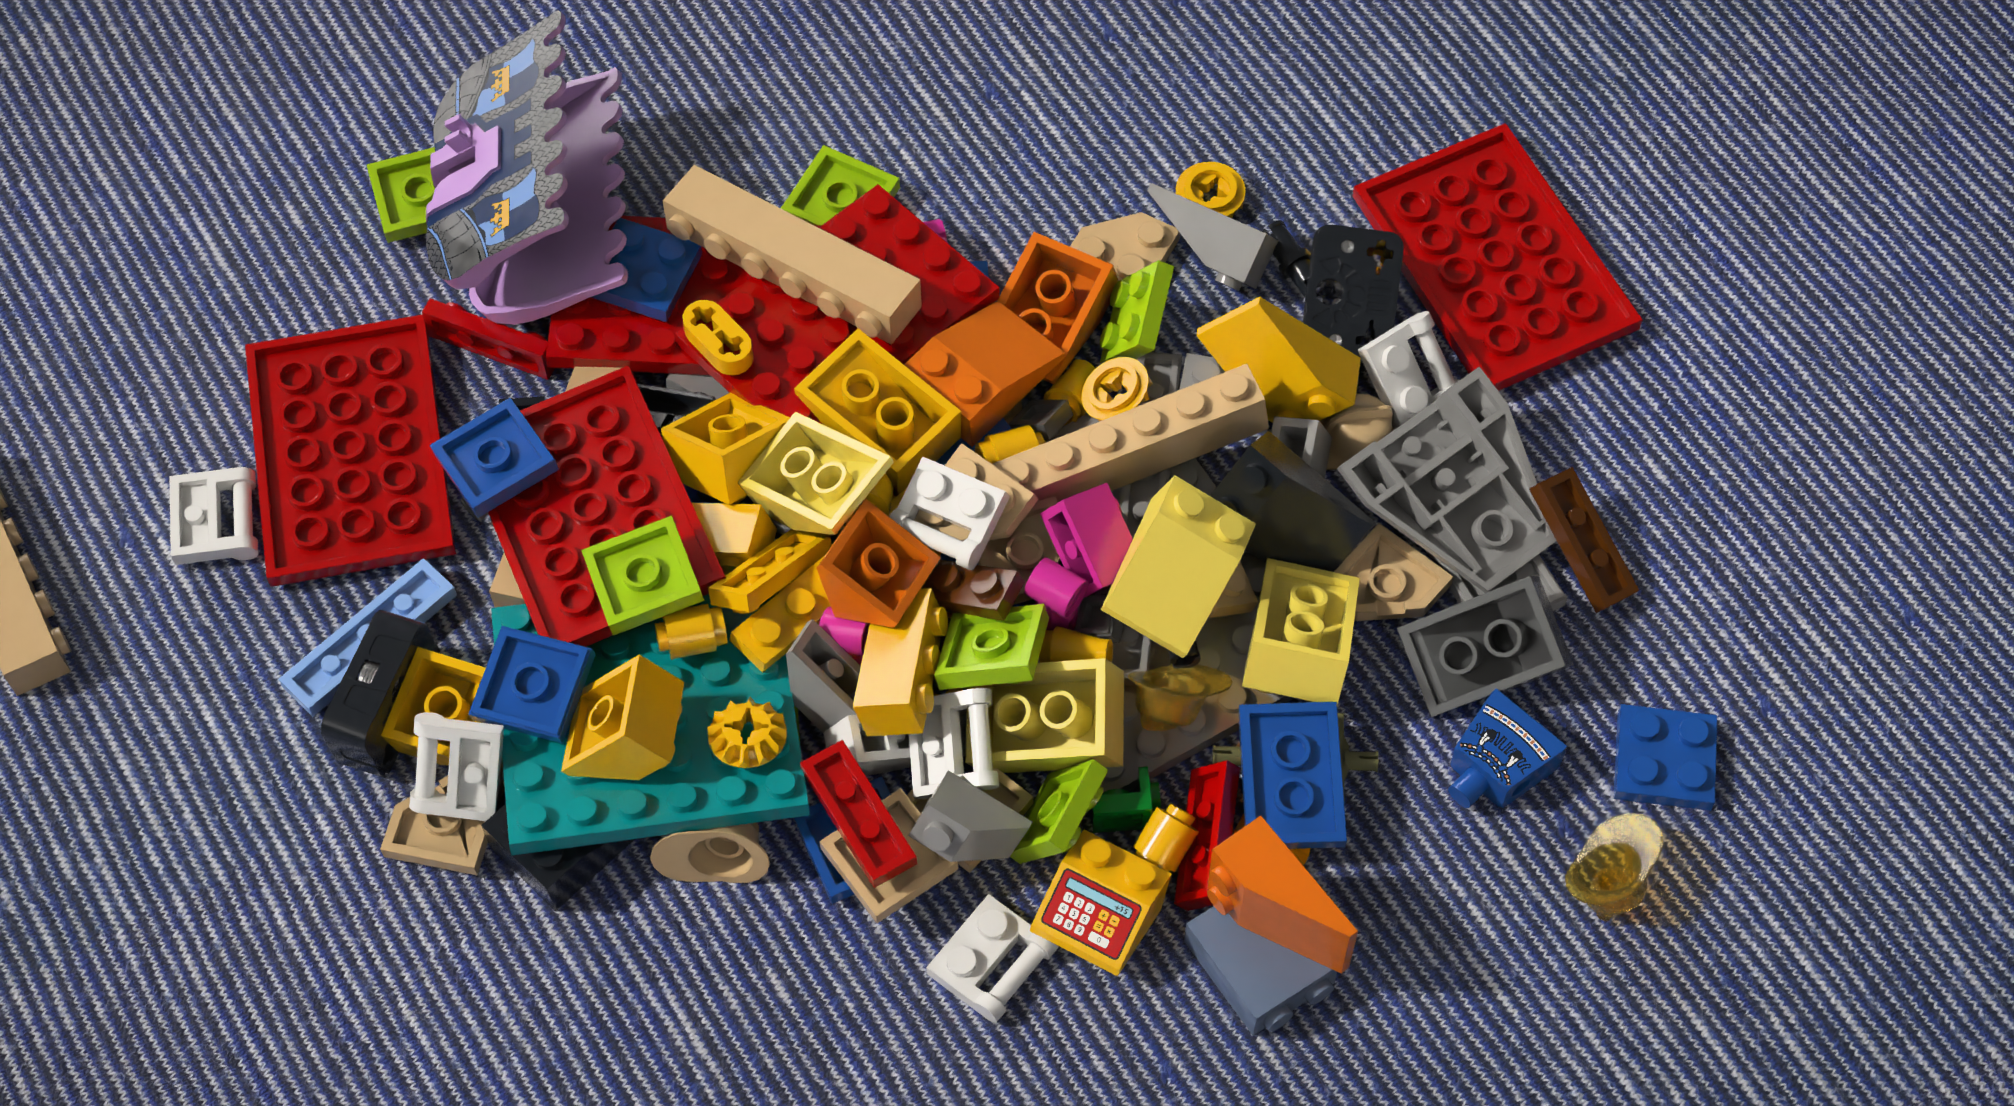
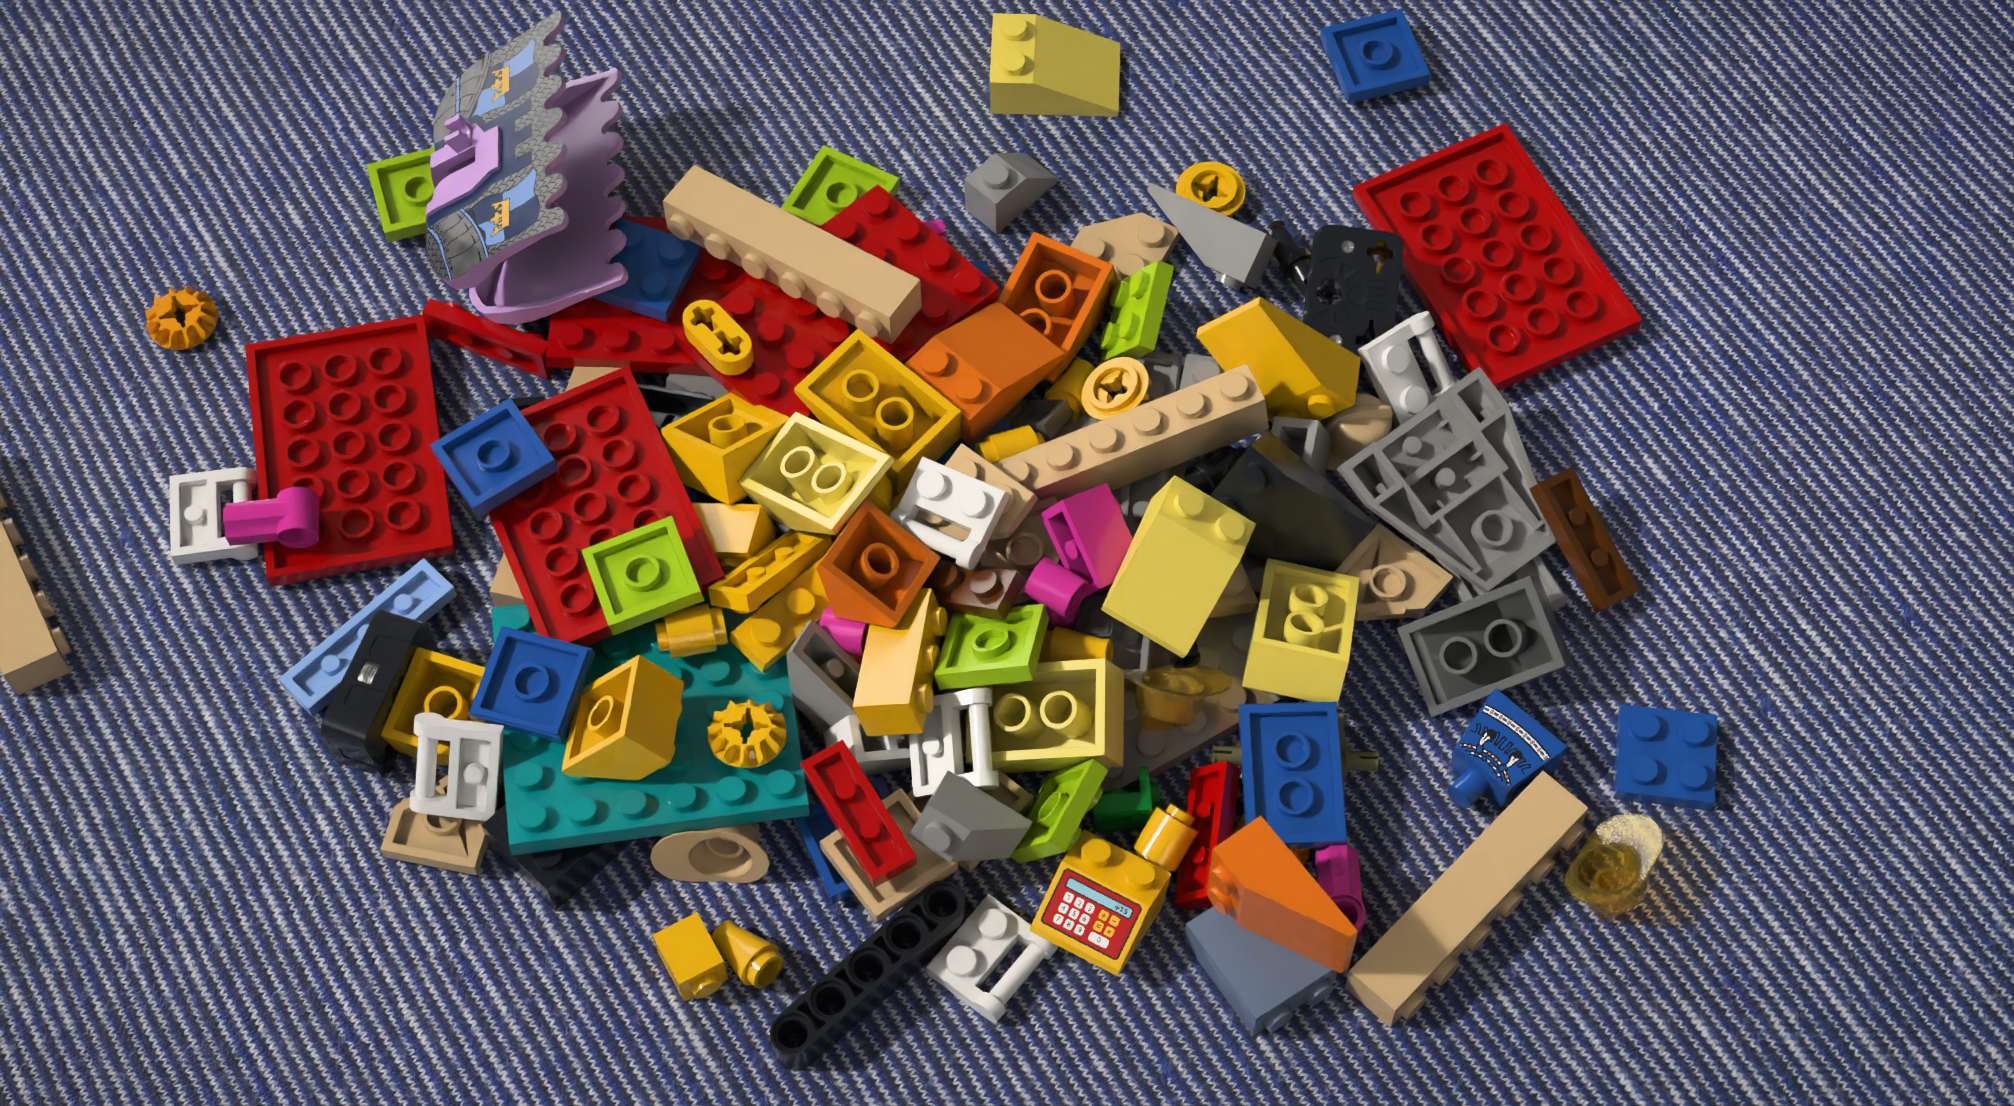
(200, 319): none -> light orange gear
(287, 519): none -> dark pink piece
(691, 958): none -> yellow brick
(750, 956): none -> yellow cone
(860, 996): none -> black beam
(1005, 188): none -> light grey slope
(1051, 68): none -> light yellow slope
(1211, 471): none -> black pin
(1340, 878): none -> dark pink piece
(1375, 56): none -> blue plate
(1467, 899): none -> tan brick

